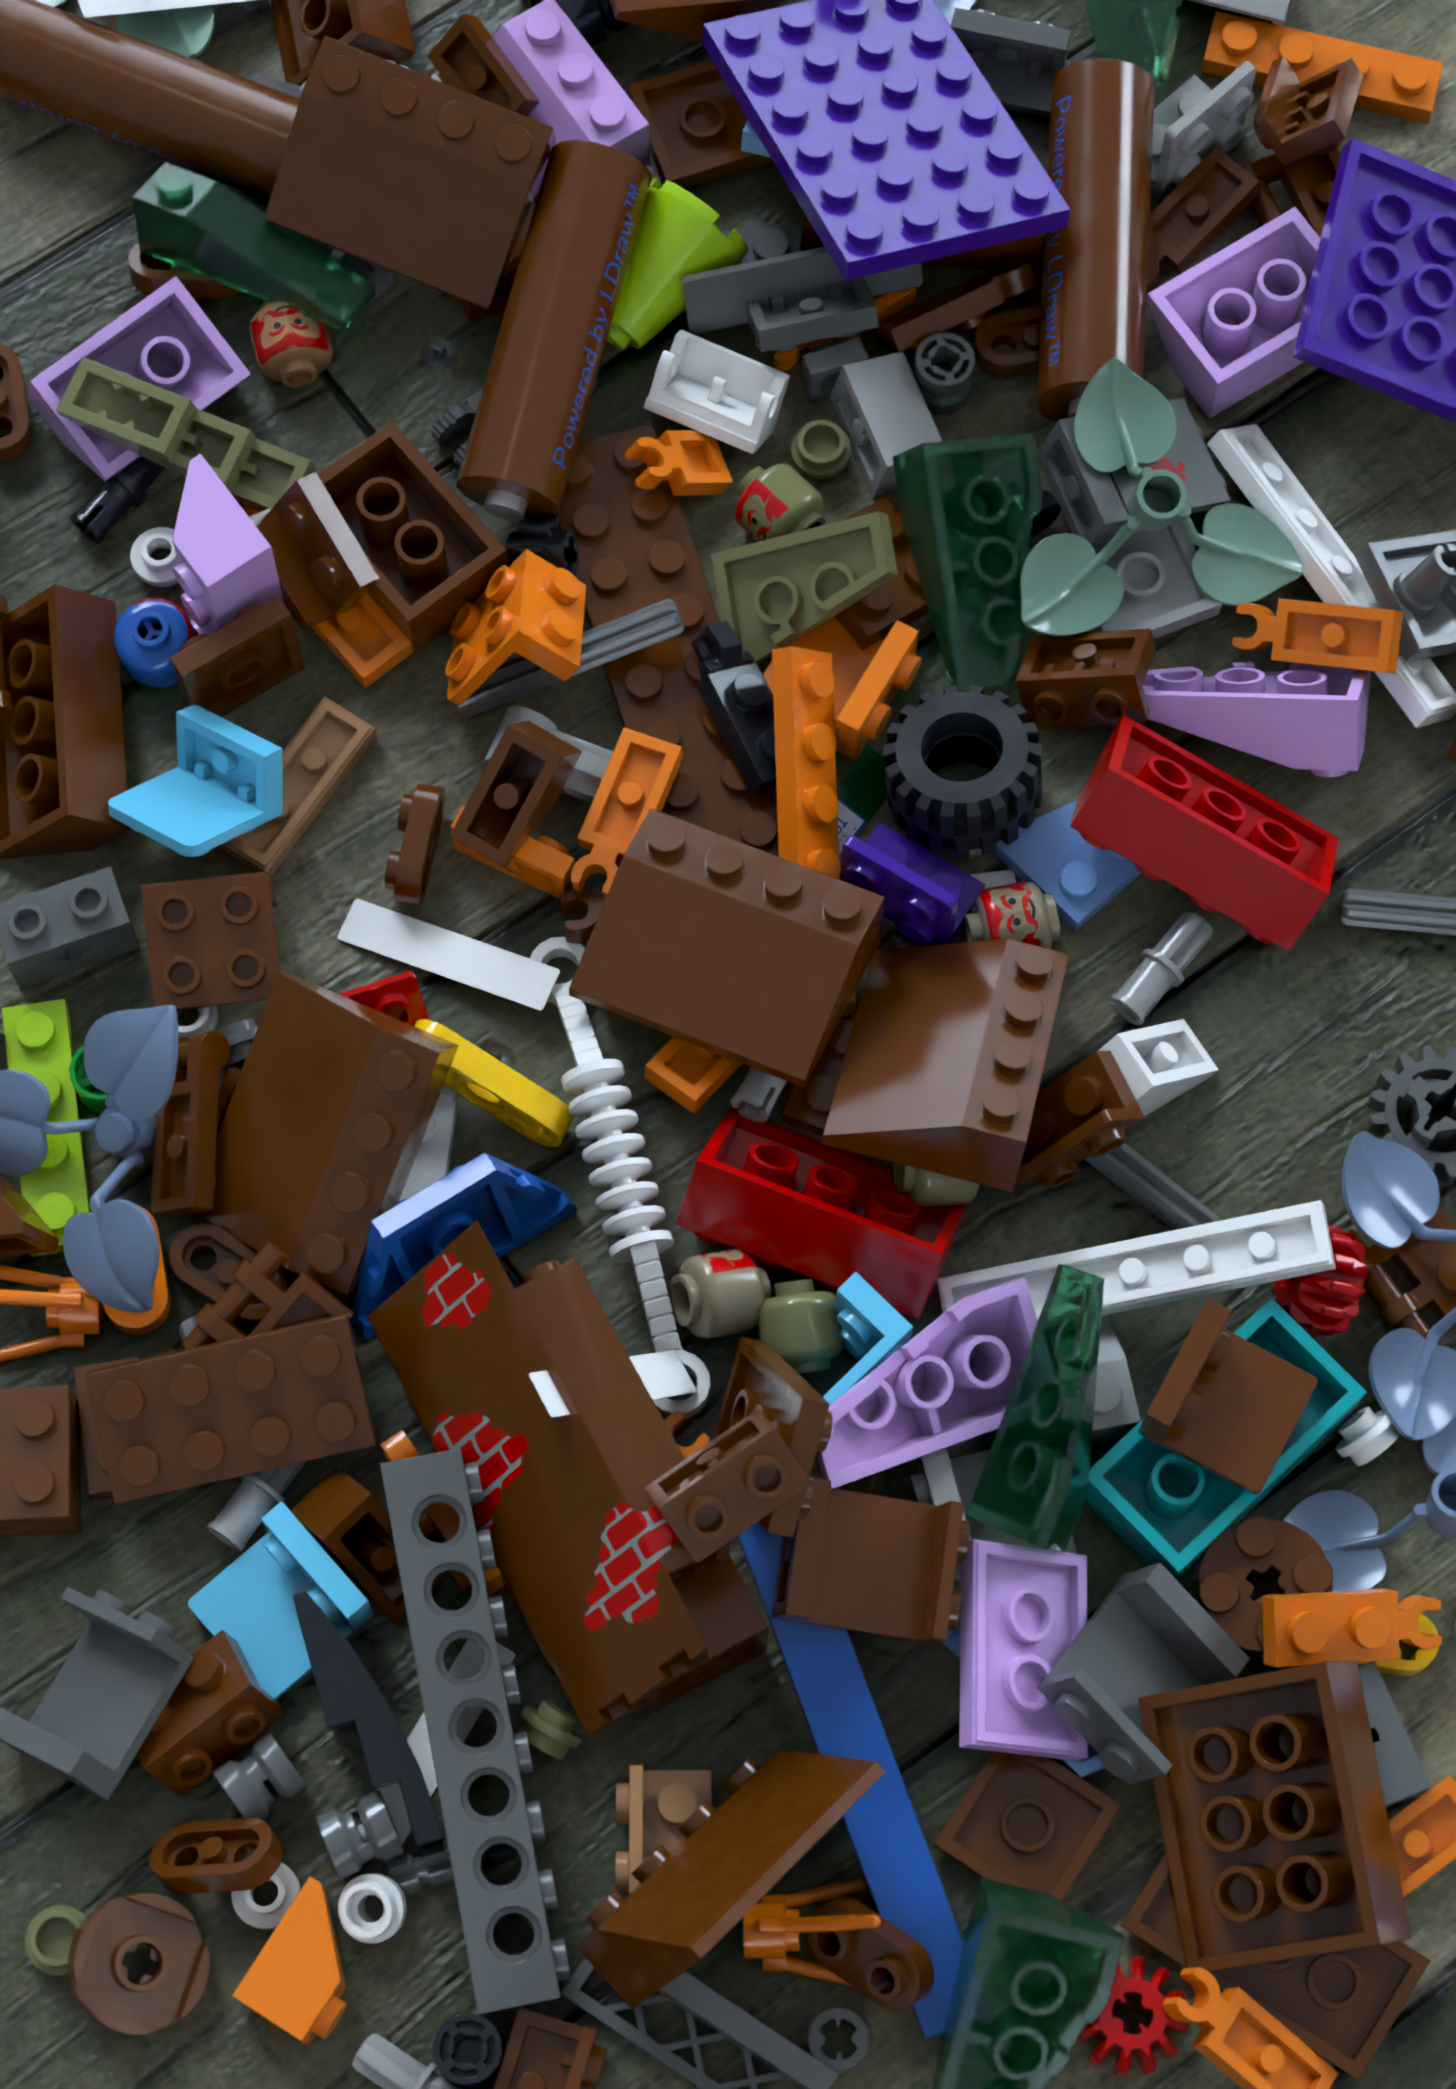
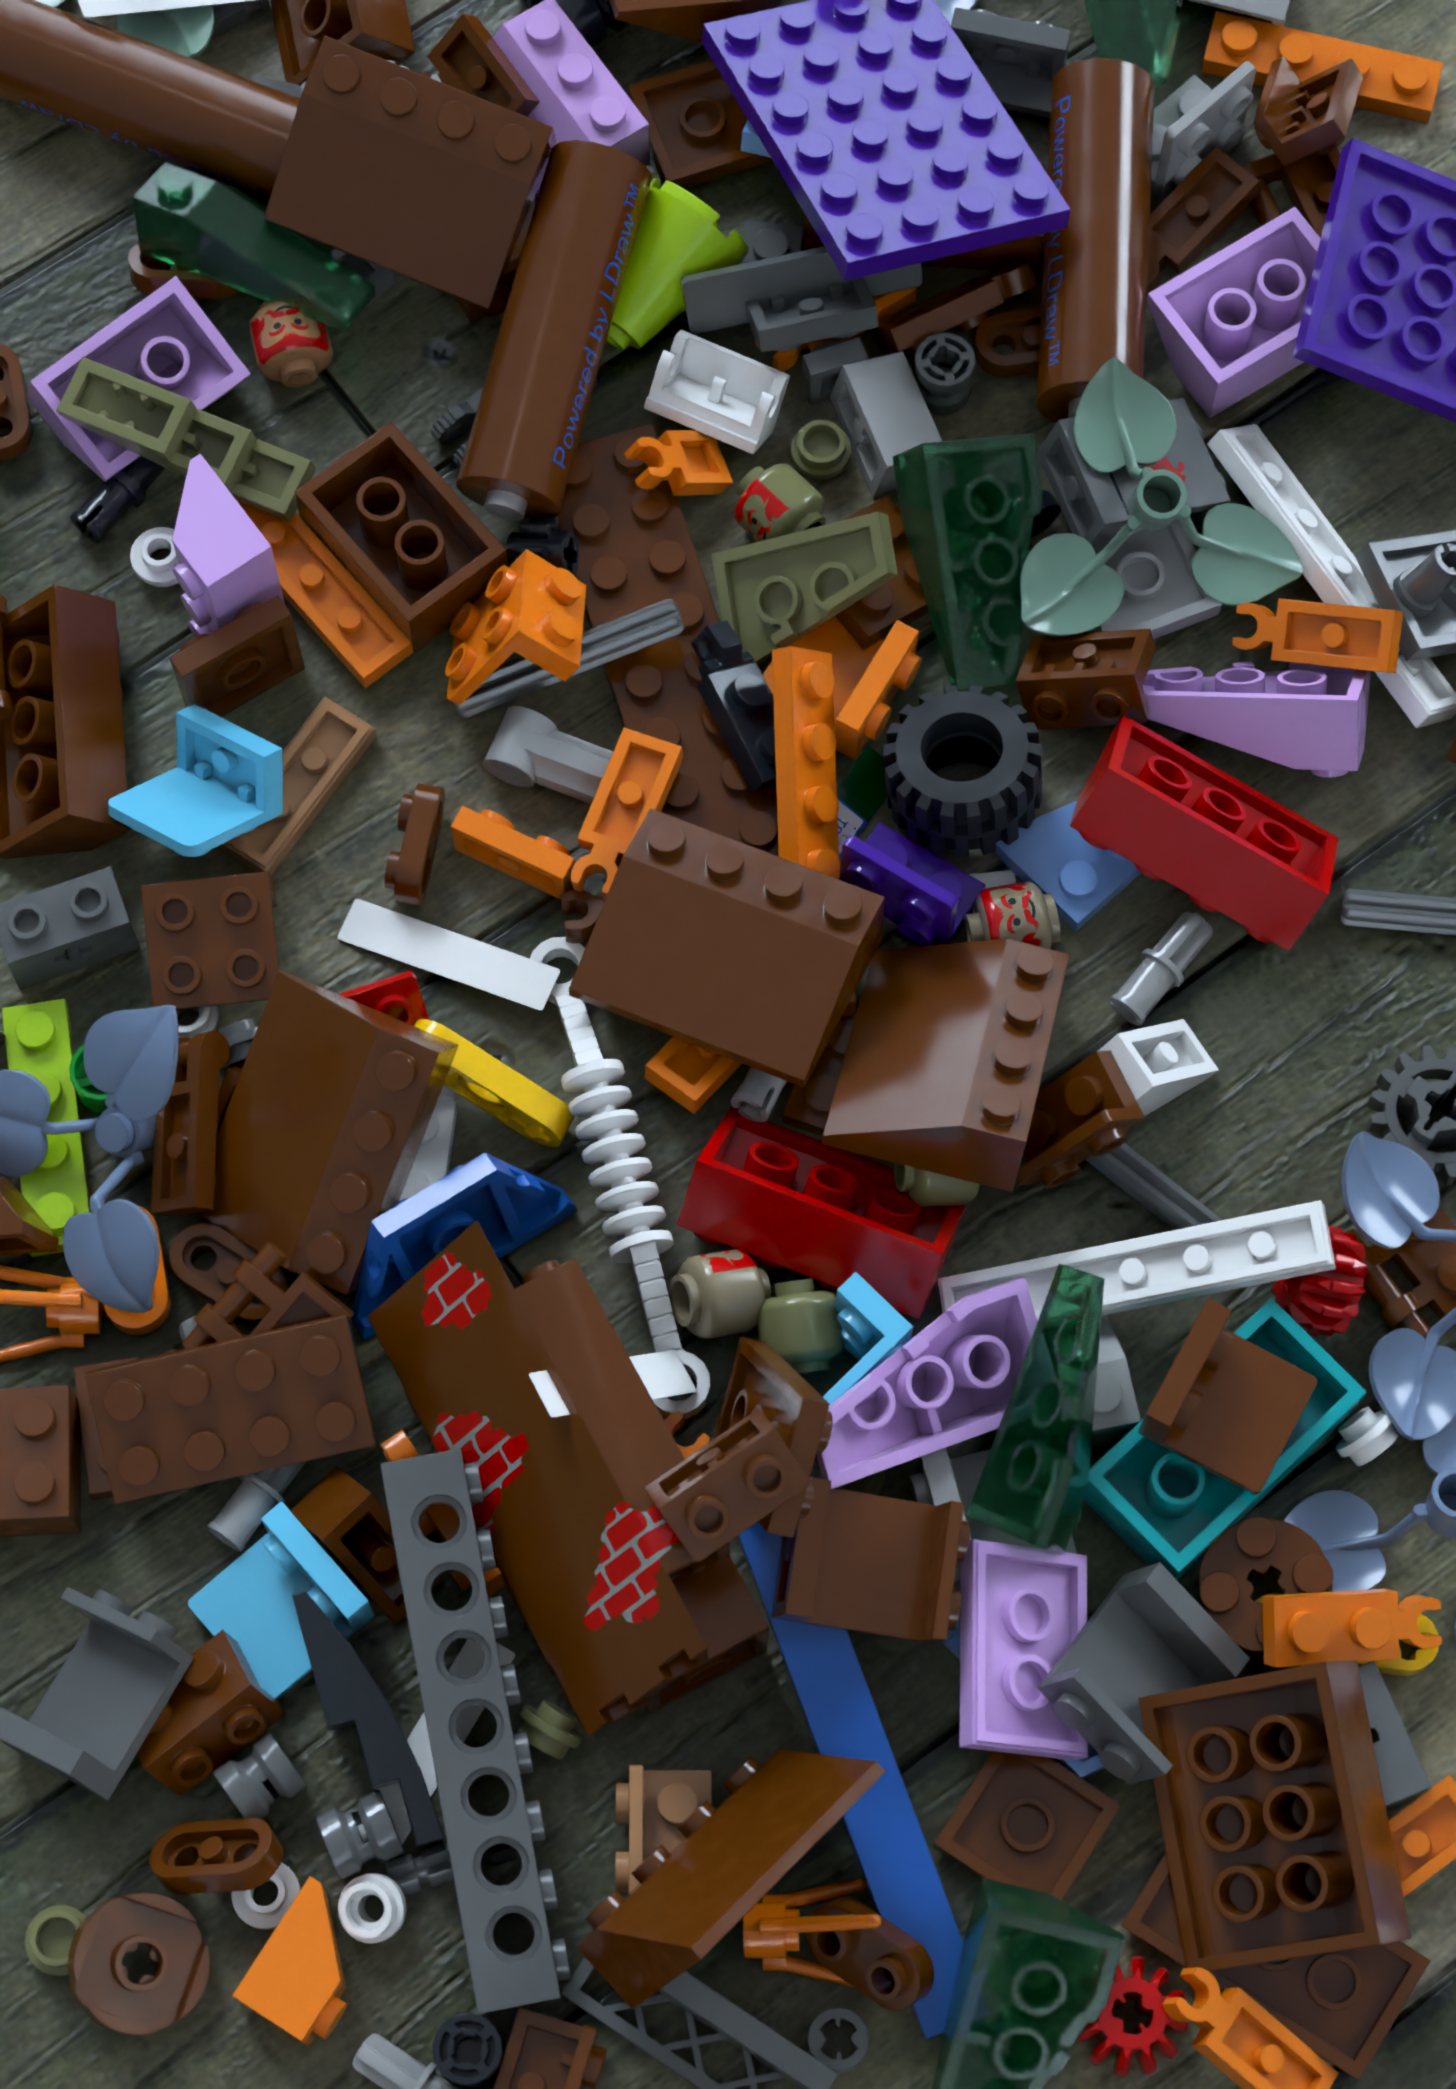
(148, 638): blue head -> none
(315, 553): reddish brown bracket -> none
(515, 791): reddish brown slope -> none

